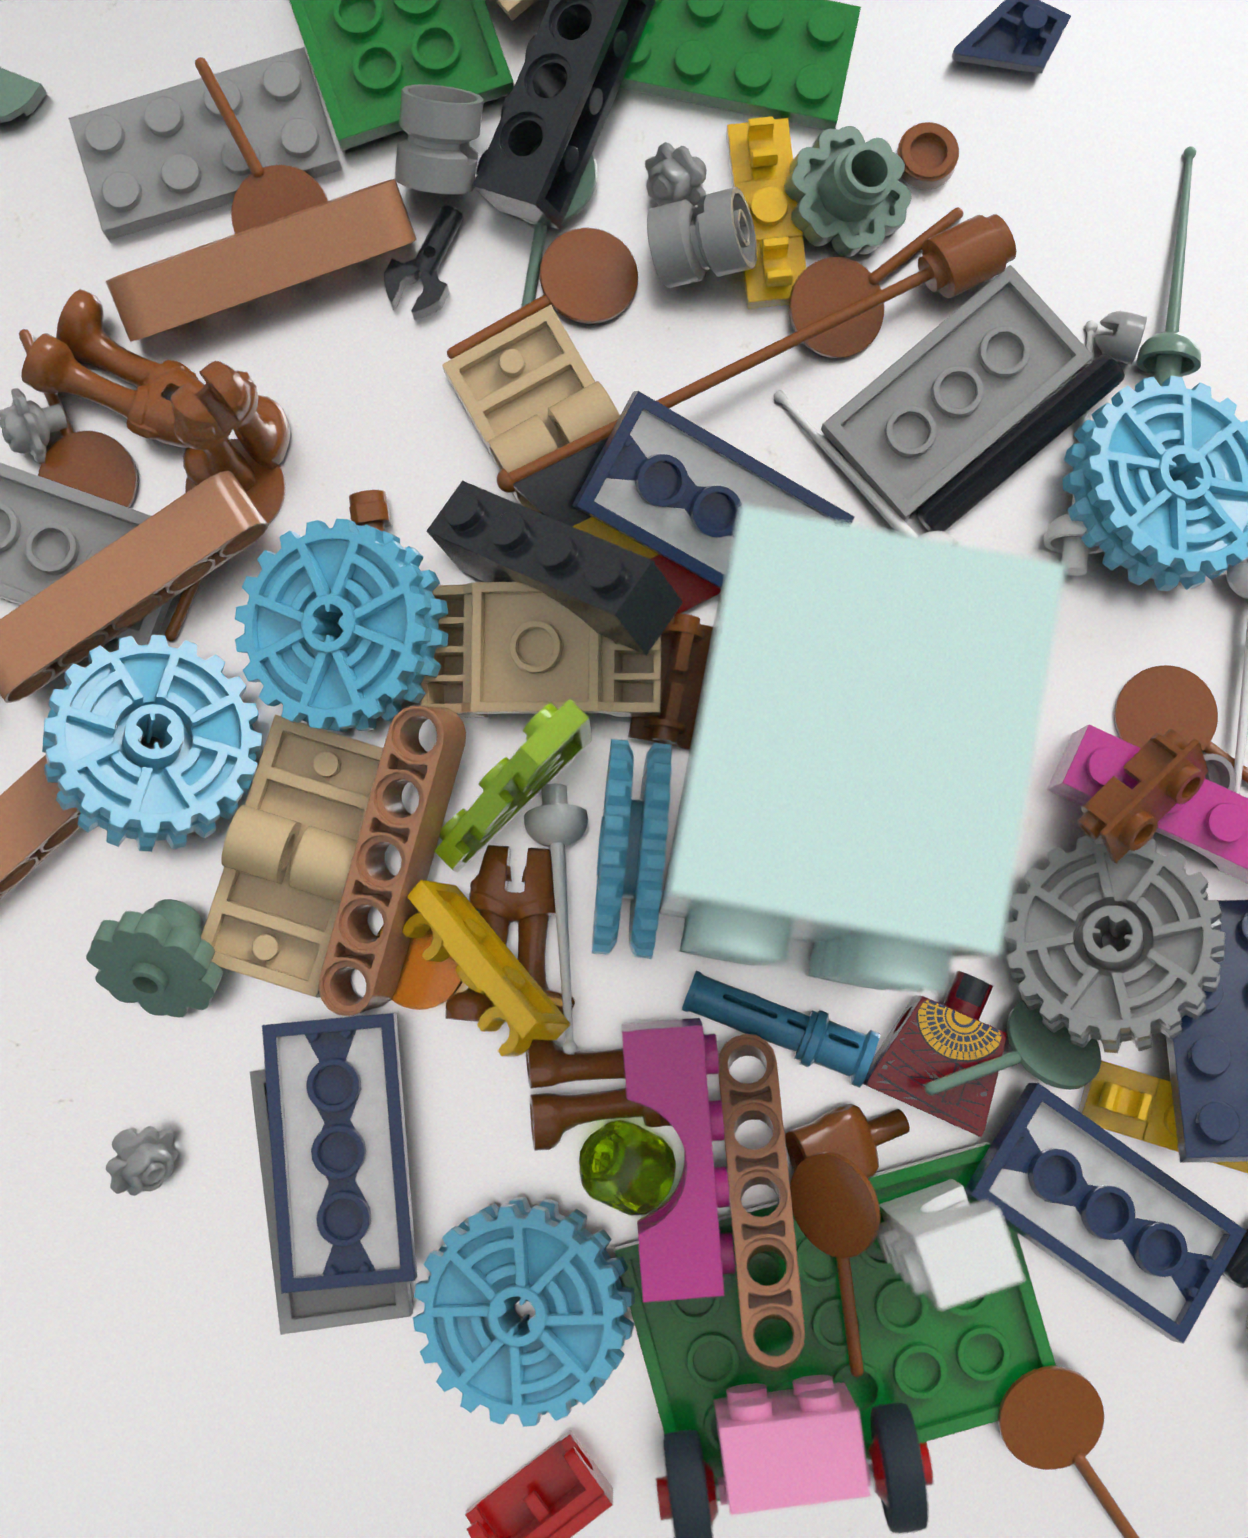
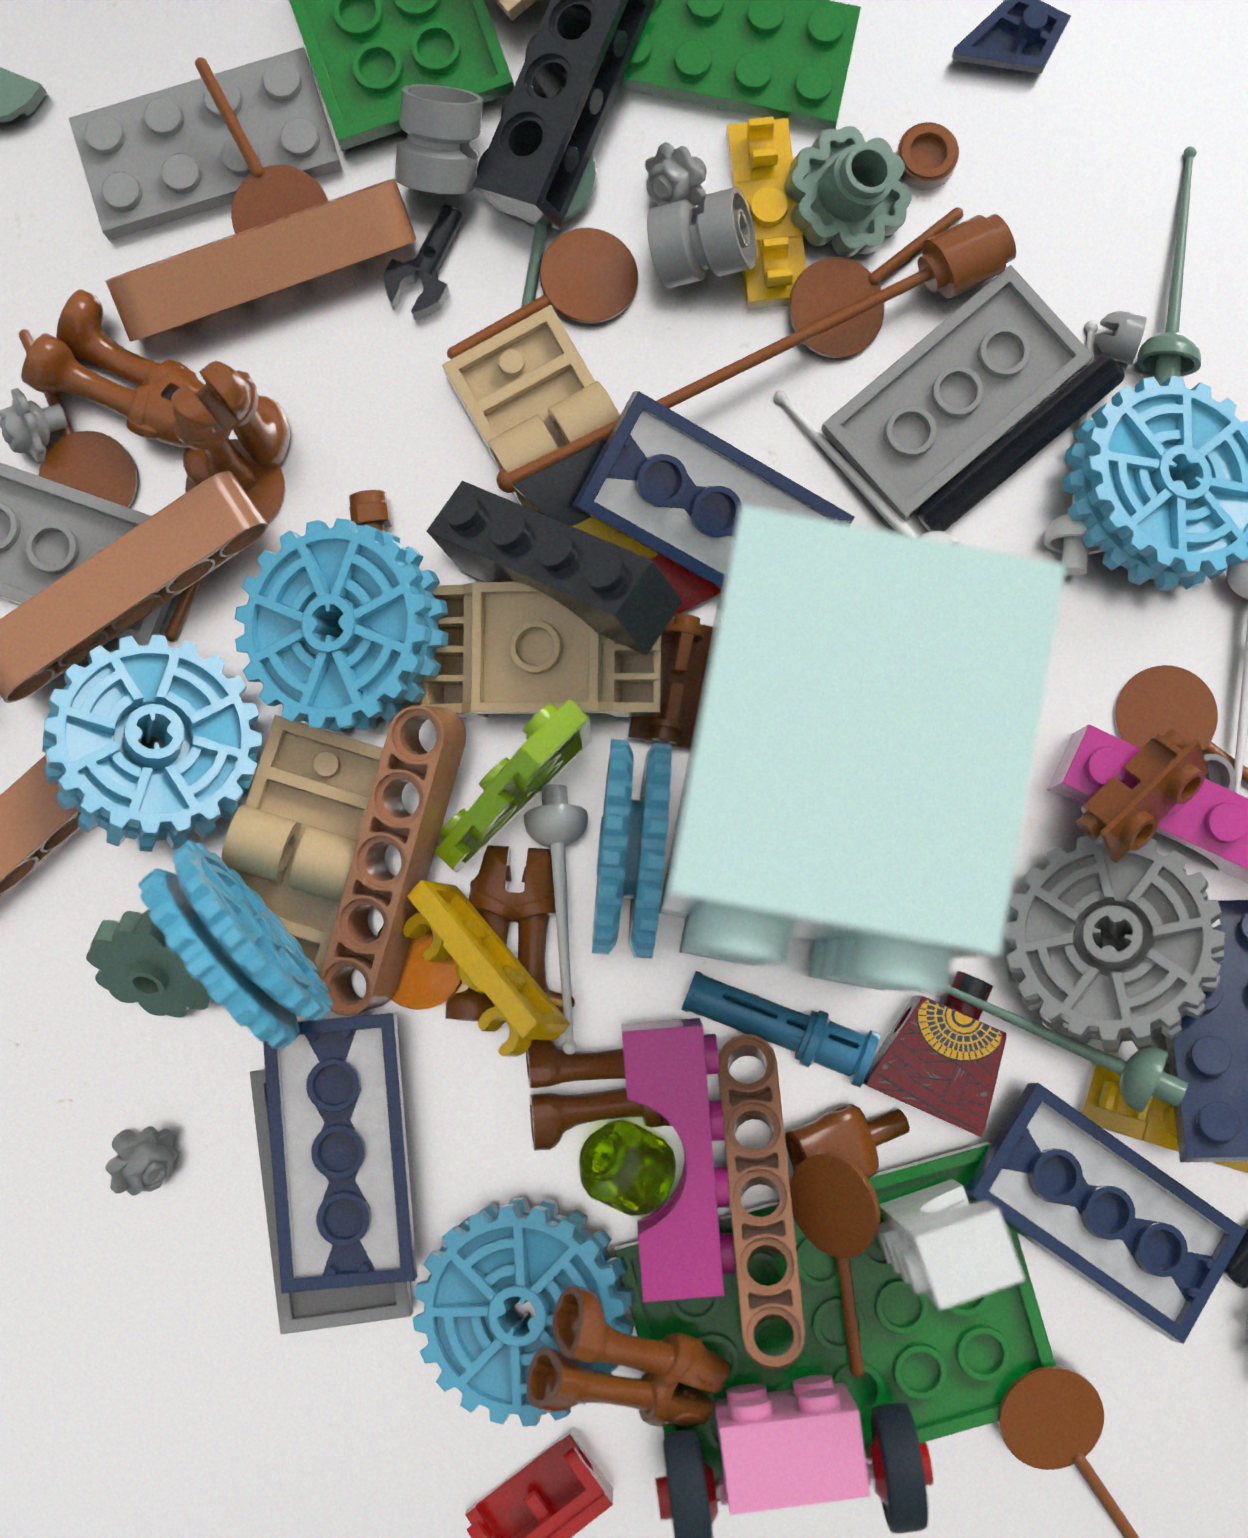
(235, 945): none -> medium azure piece
(661, 1395): none -> dark orange piece
(1040, 1051): sand green piece -> none
(1139, 1076): none -> sand green sword

